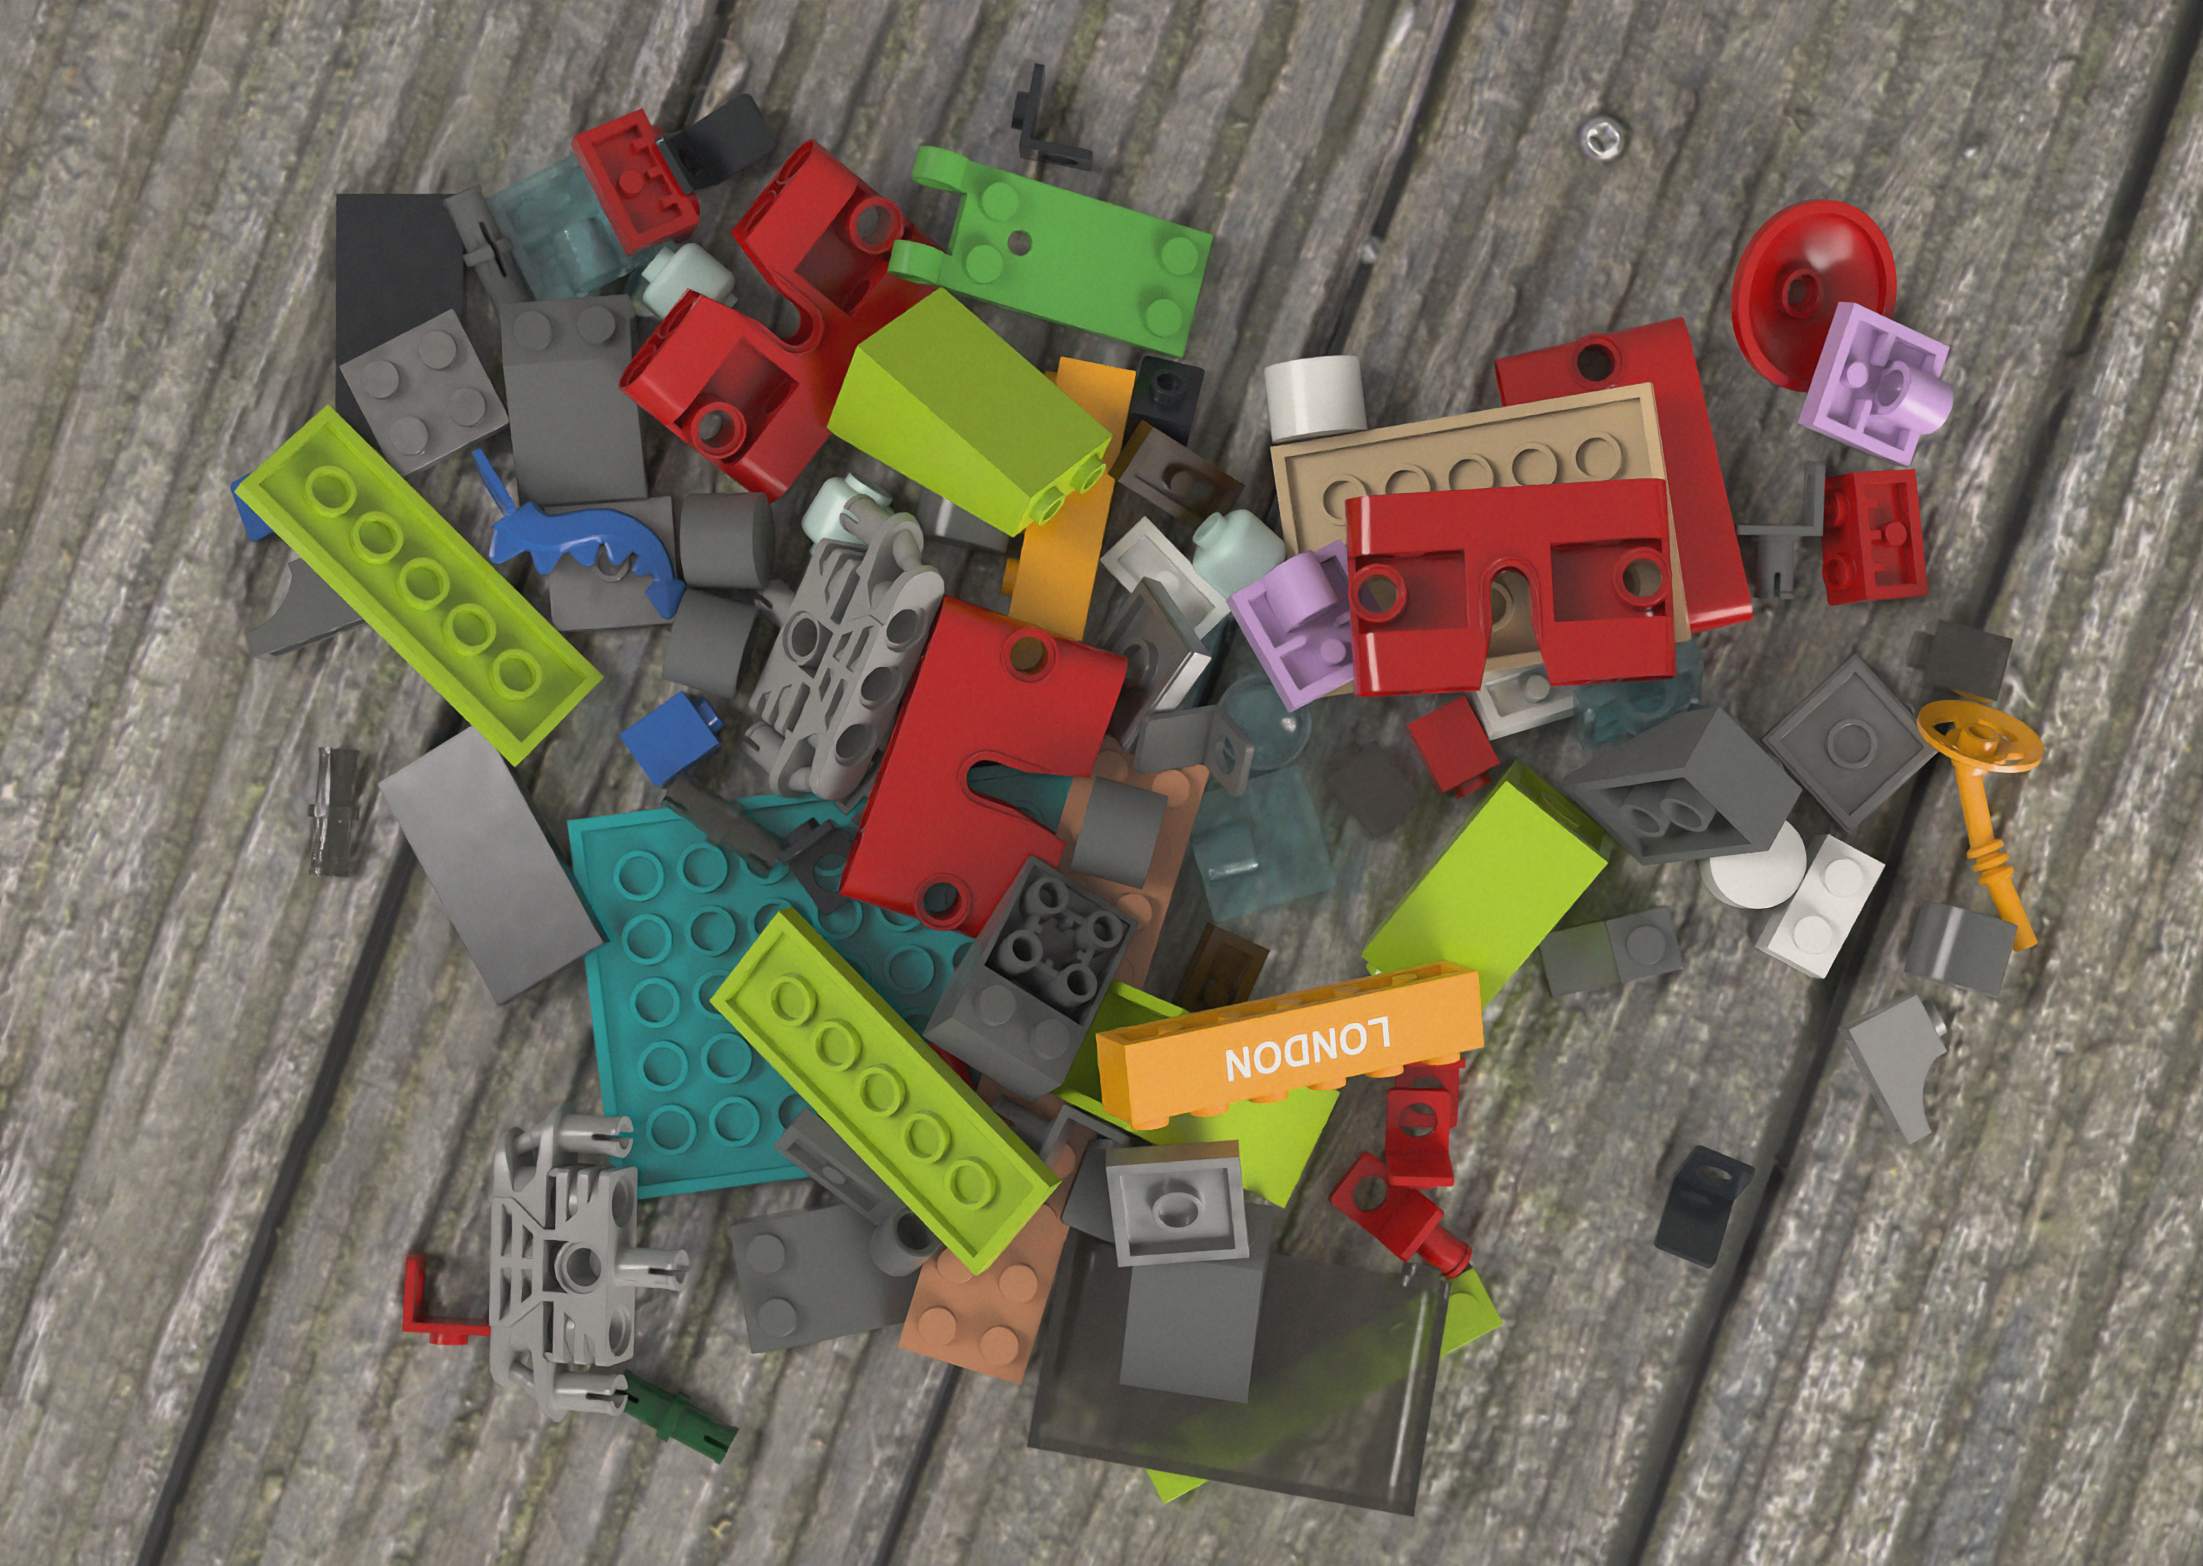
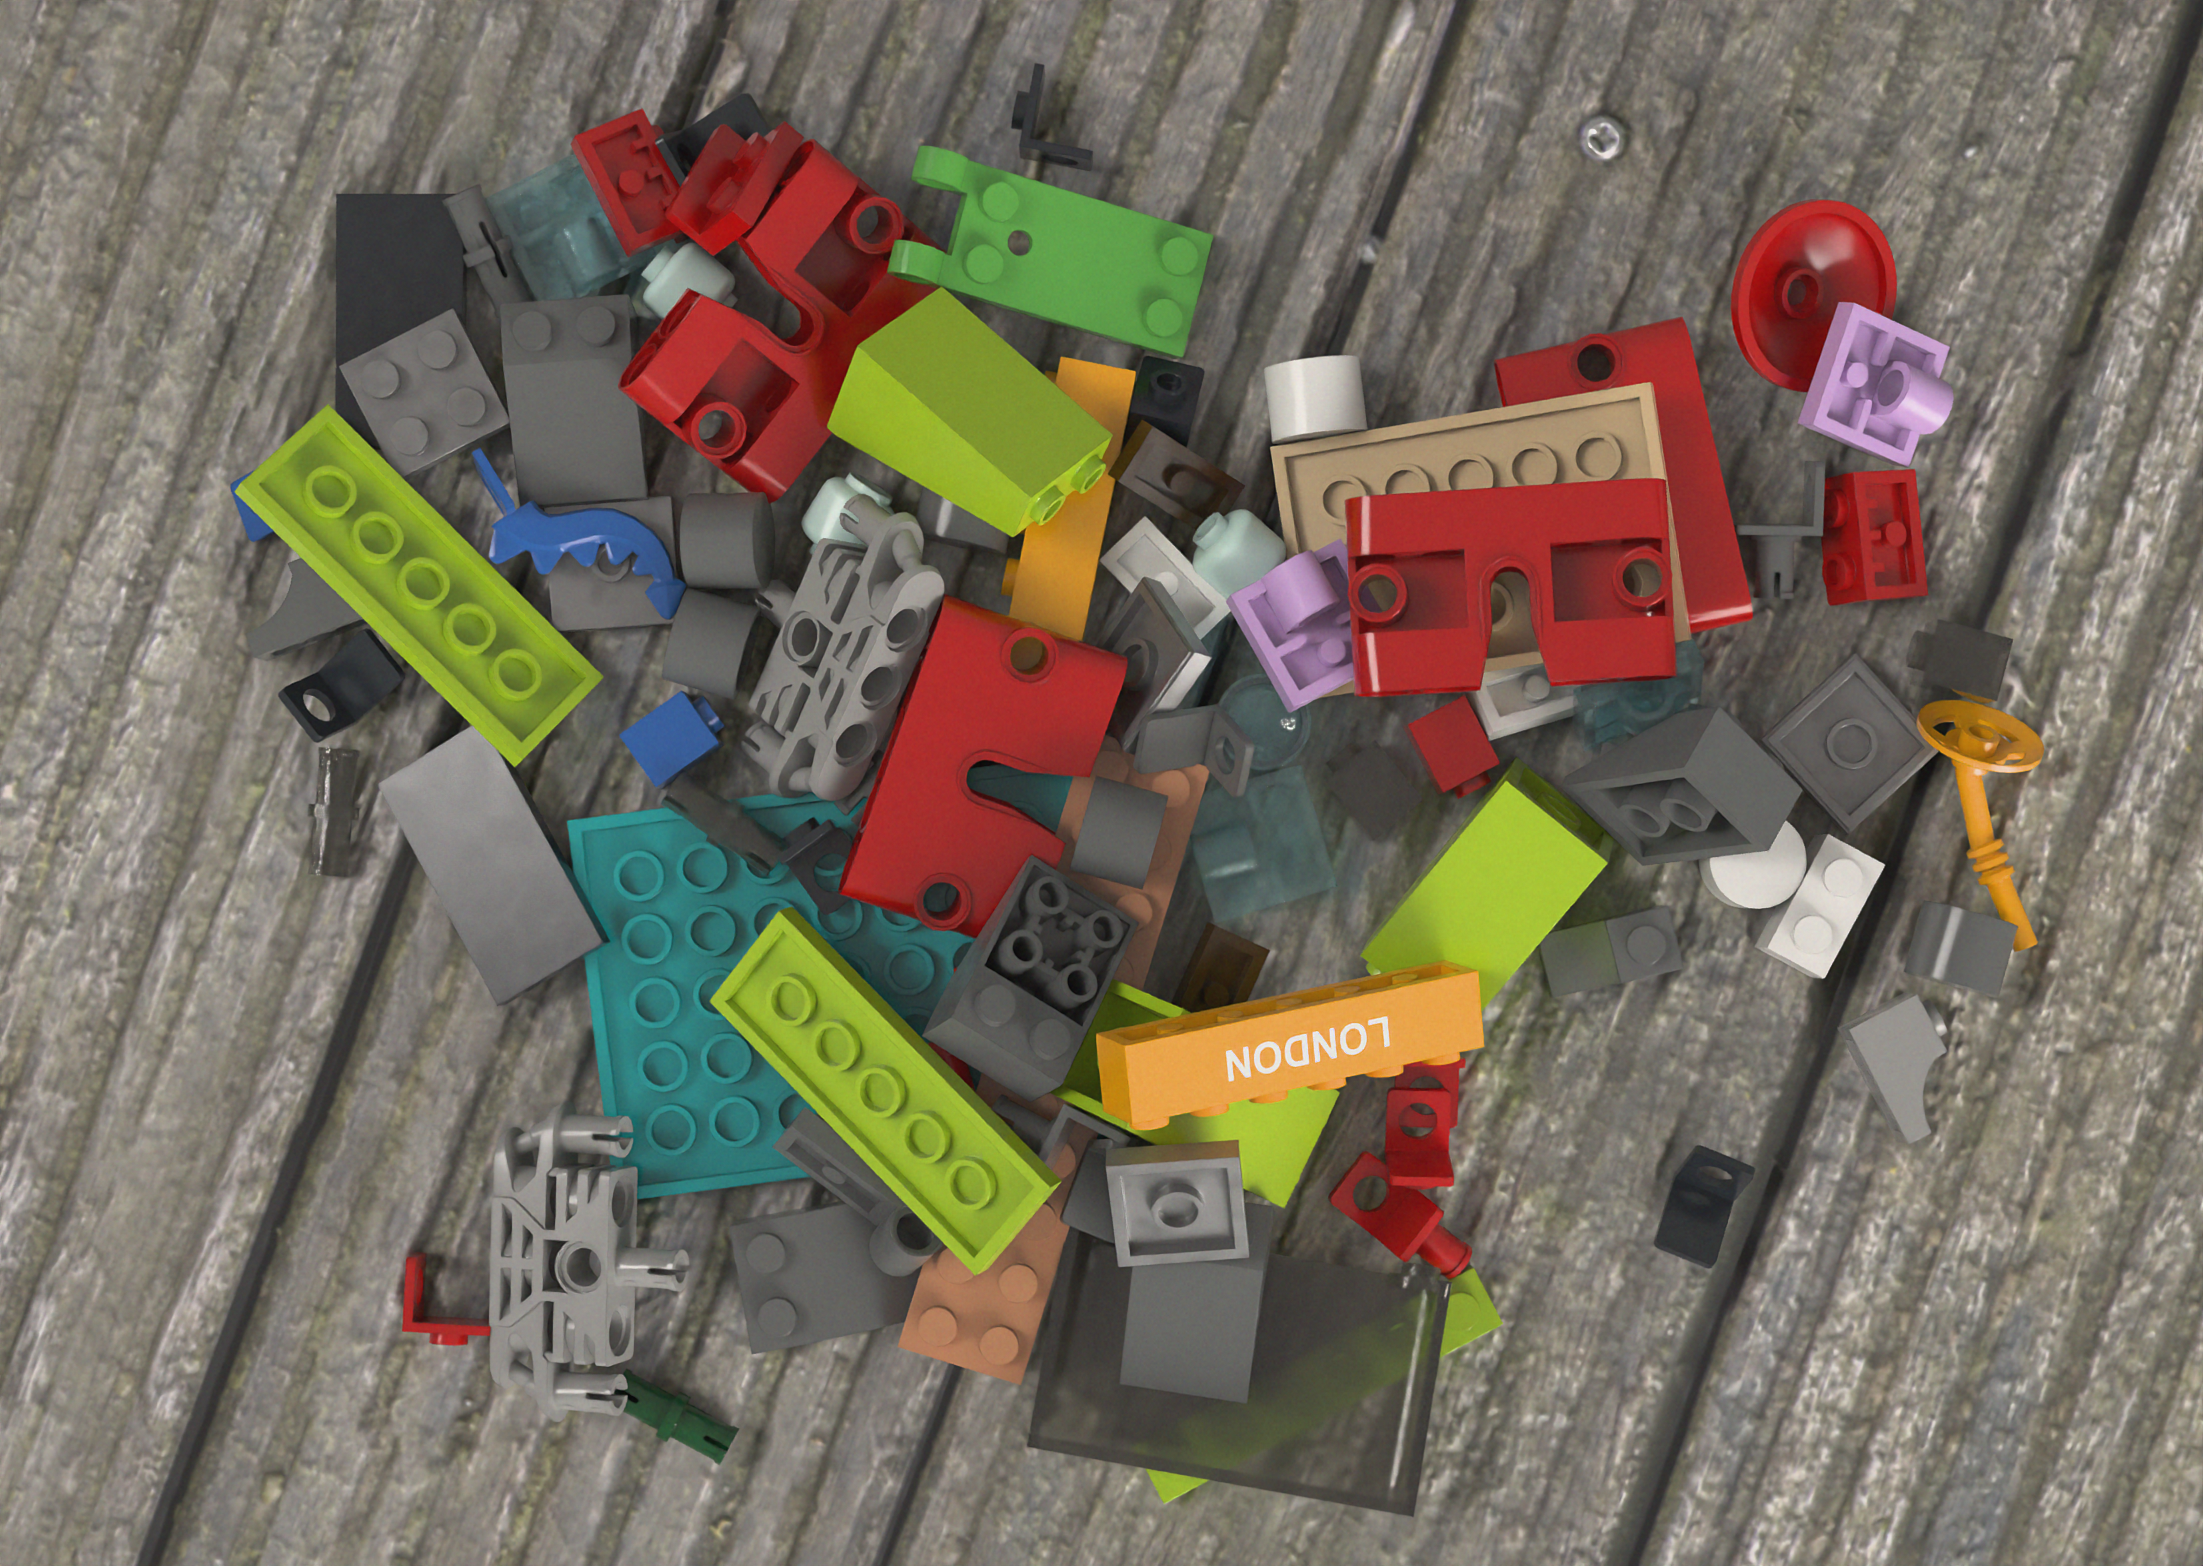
(346, 686): none -> black bracket
(731, 184): none -> red bracket

